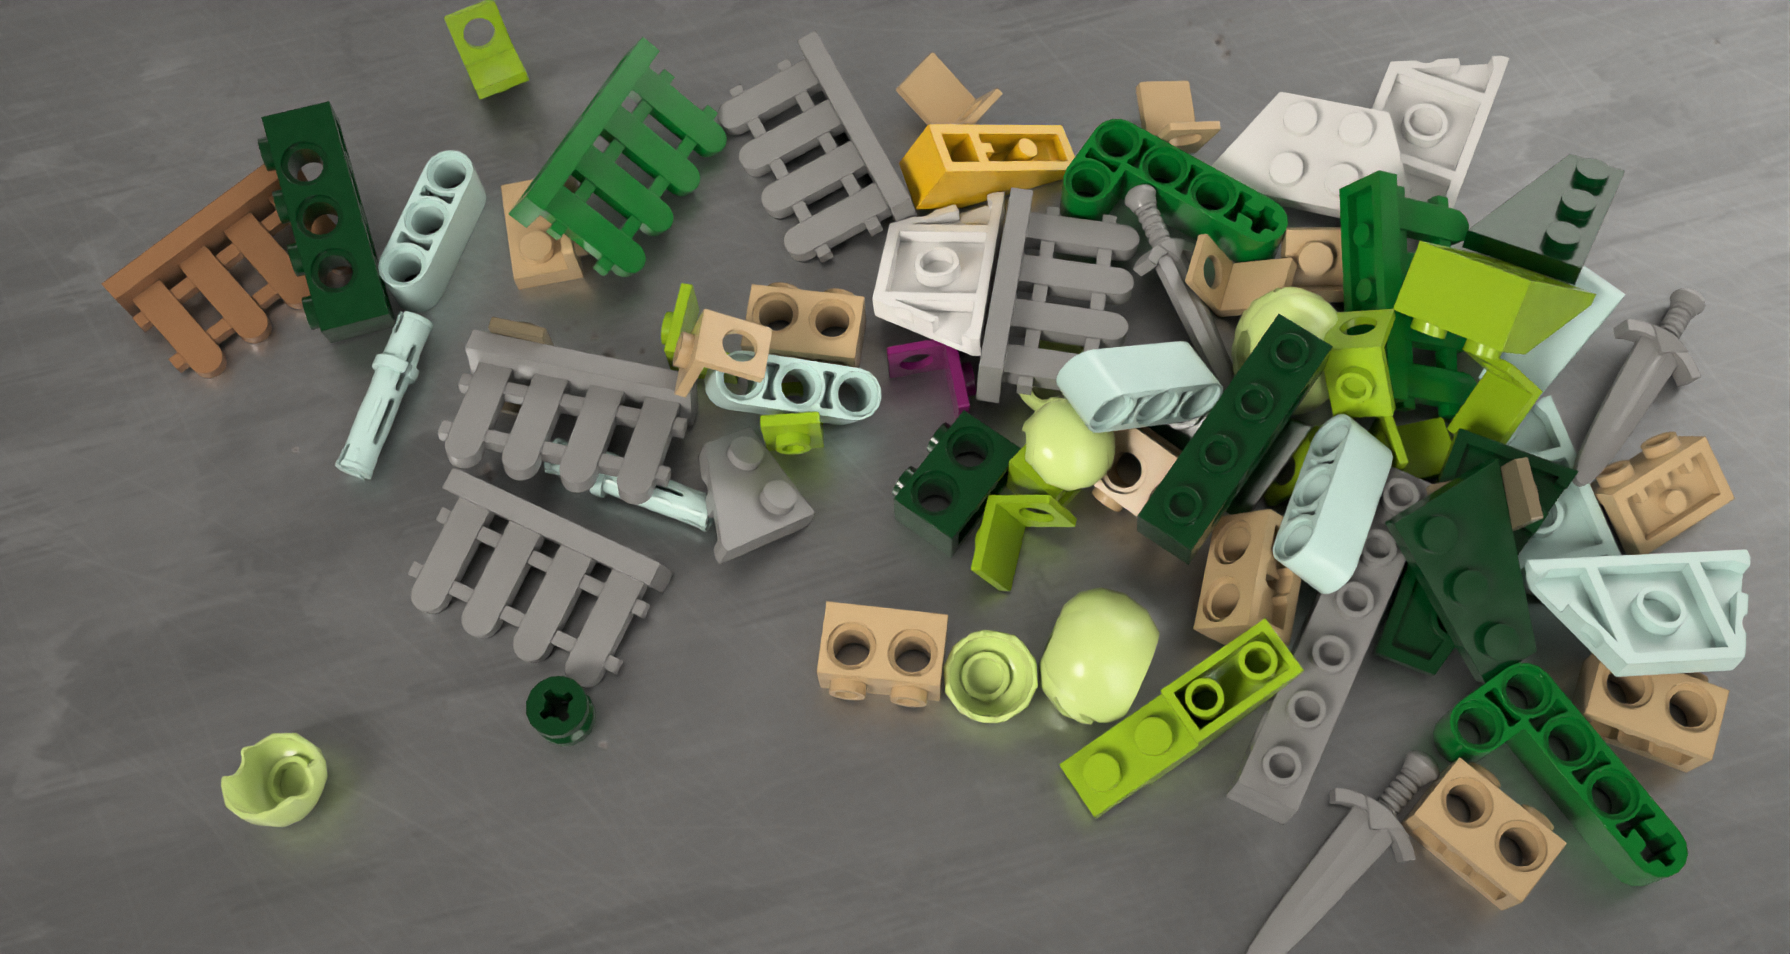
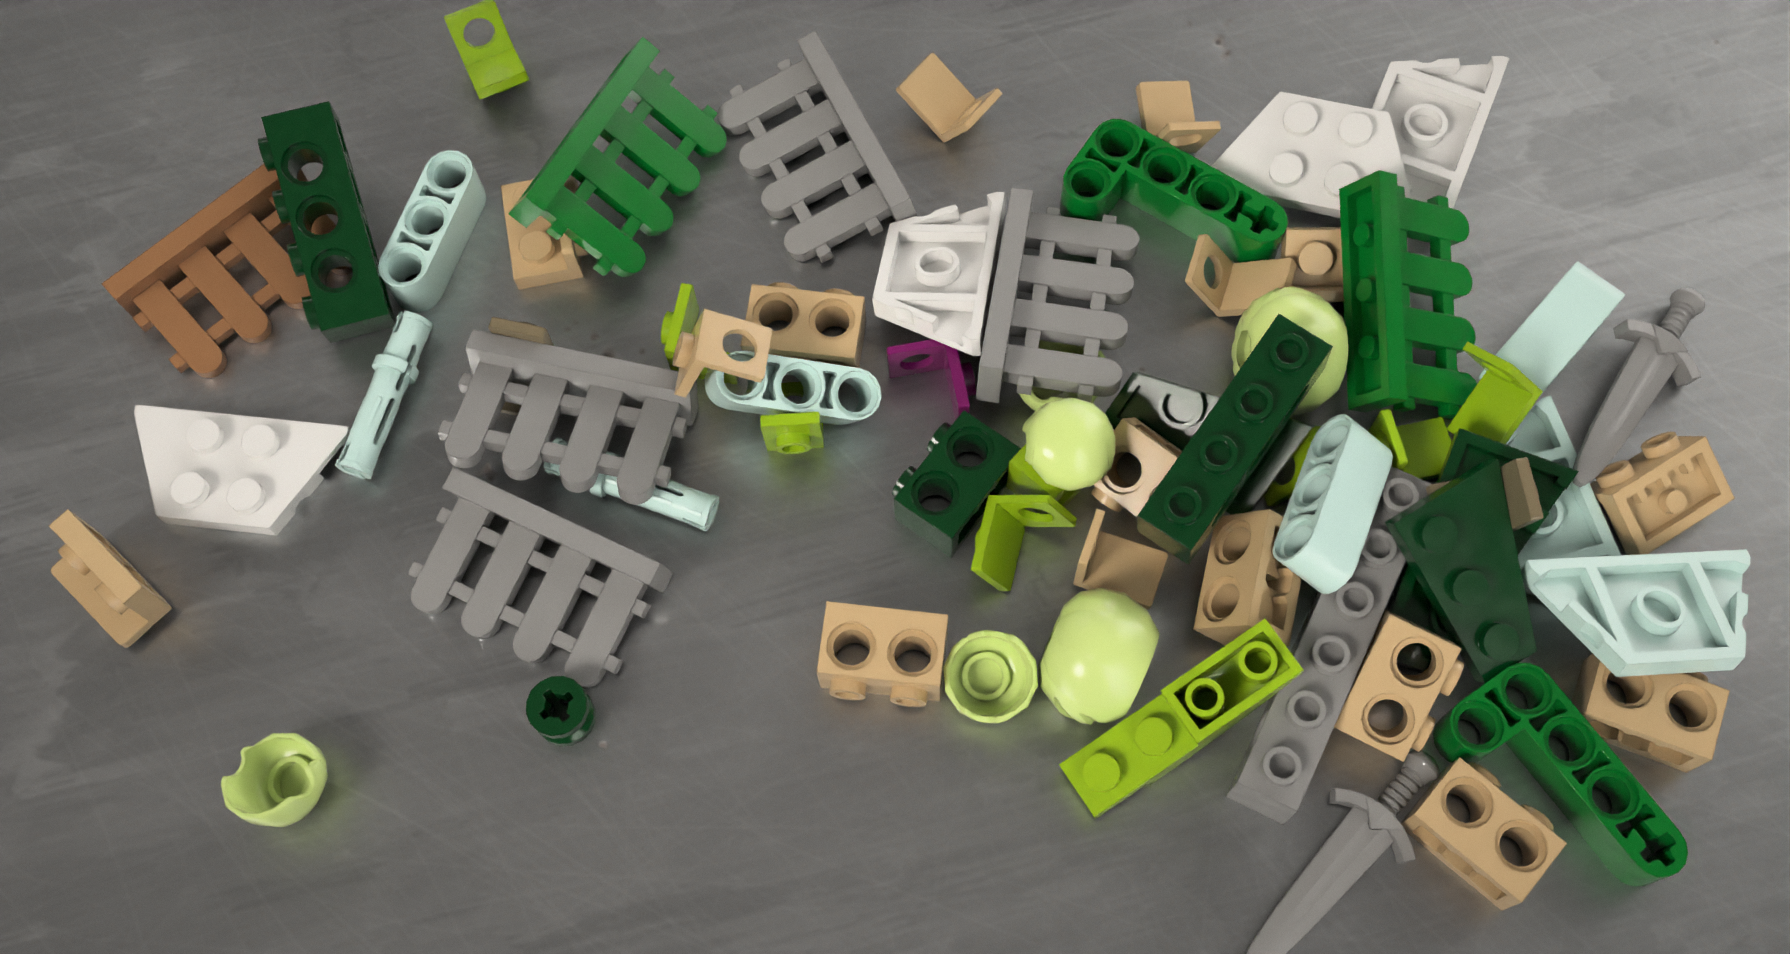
(105, 581): none -> tan bracket
(232, 467): none -> white wing
(748, 495): light grey wing -> none
(970, 161): yellow slope -> none
(1119, 564): none -> tan bracket
(1138, 386): light aqua beam -> none
(1172, 260): light grey sword -> none
(1358, 365): lime bracket -> none
(1381, 680): none -> tan brick
(1485, 300): lime slope -> none
(1551, 219): wing -> none

